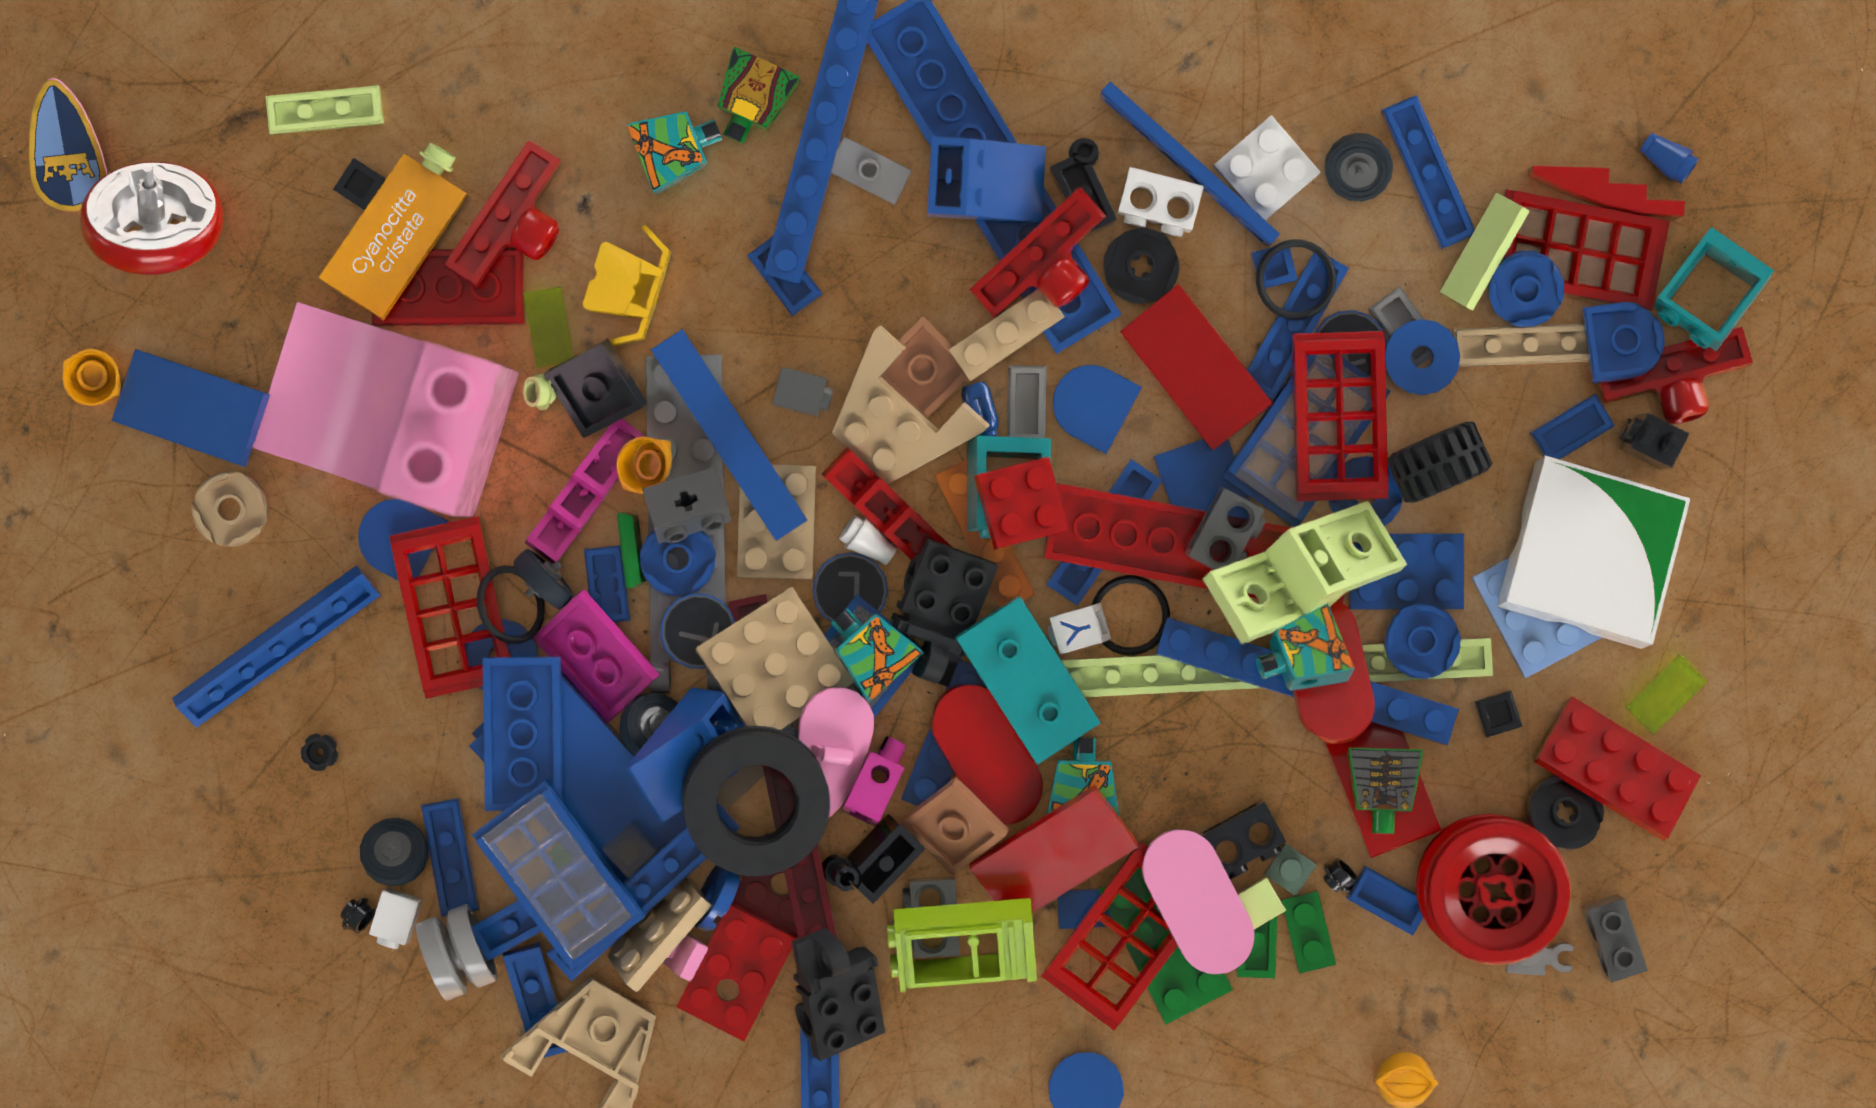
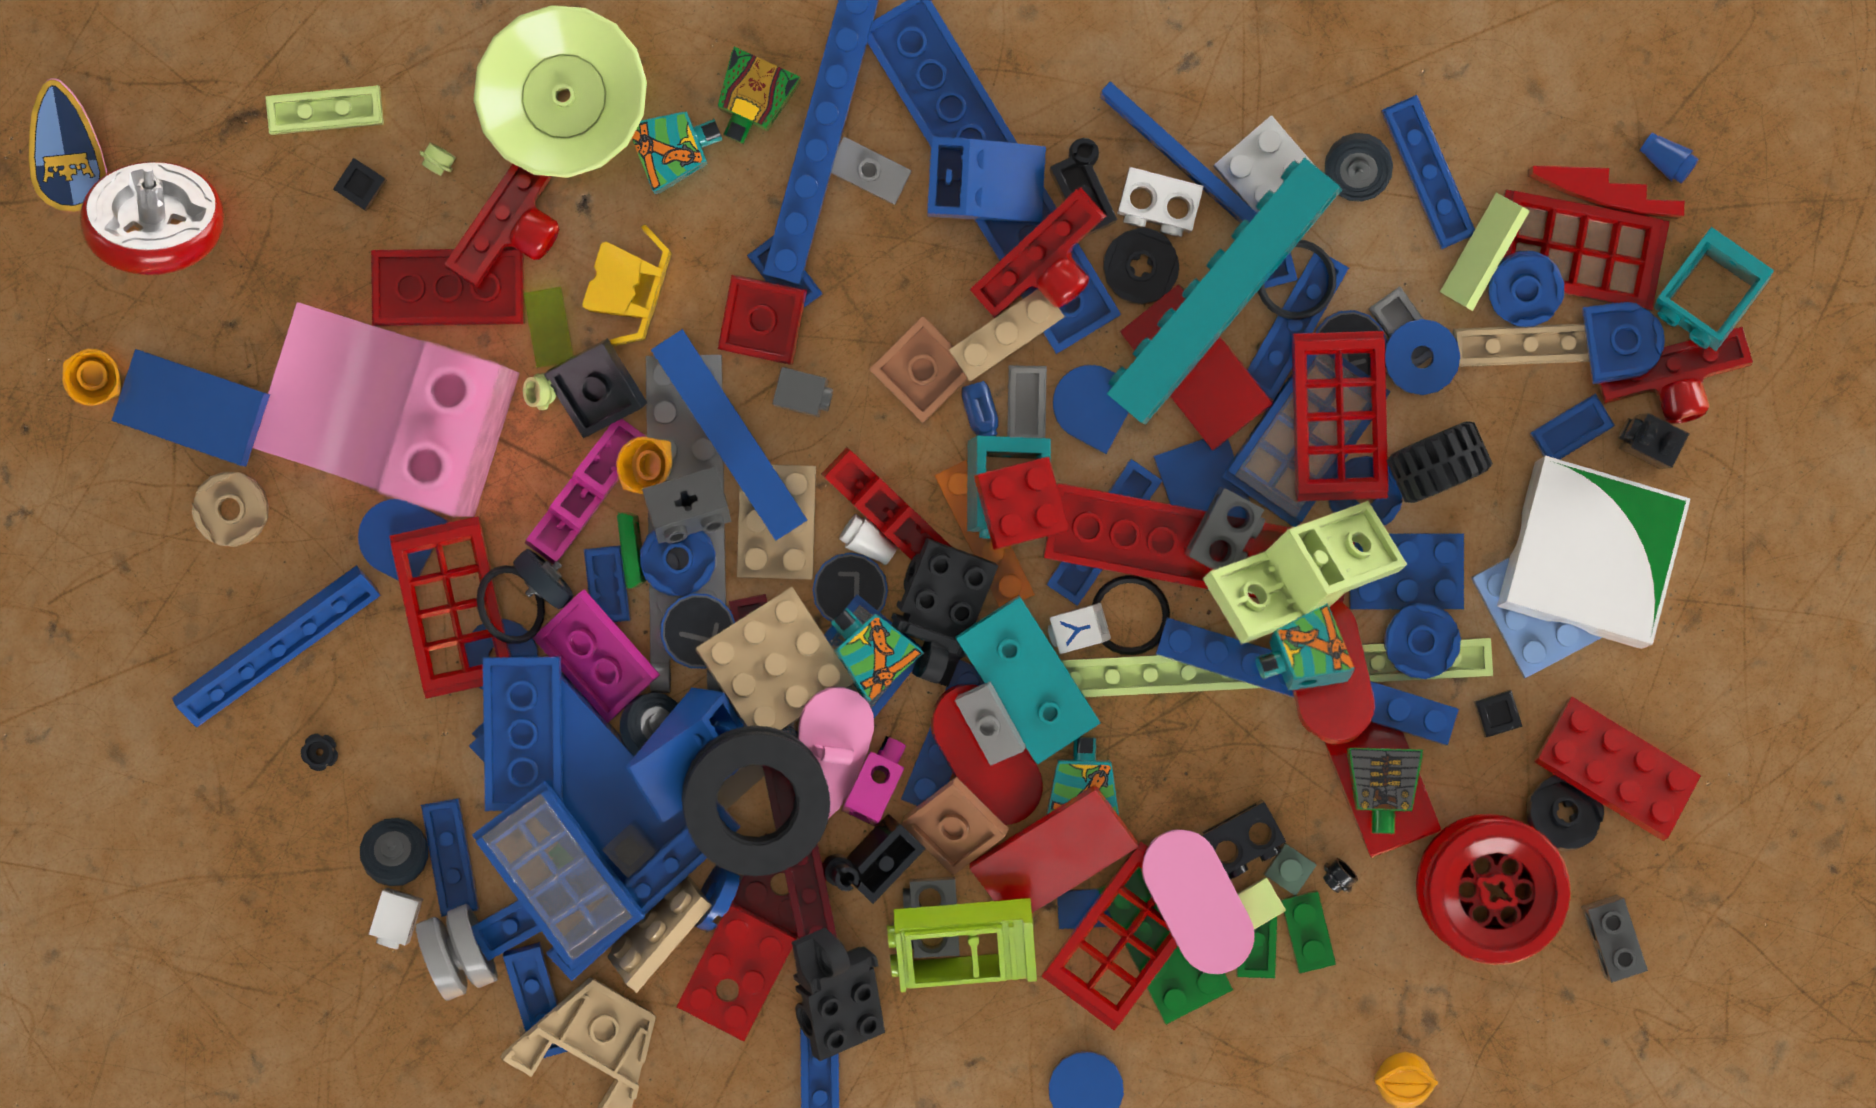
(357, 915): black plate -> none
(393, 237): light orange tile -> none
(535, 62): none -> yellowish green dish
(686, 957): bright pink plate -> none
(762, 319): none -> red tile
(886, 427): tan wing -> none
(990, 723): none -> light grey plate
(1224, 290): none -> teal brick
(1386, 900): blue tile -> none
(1537, 963): light grey plate -> none
(1666, 694): clear neon green tile -> none

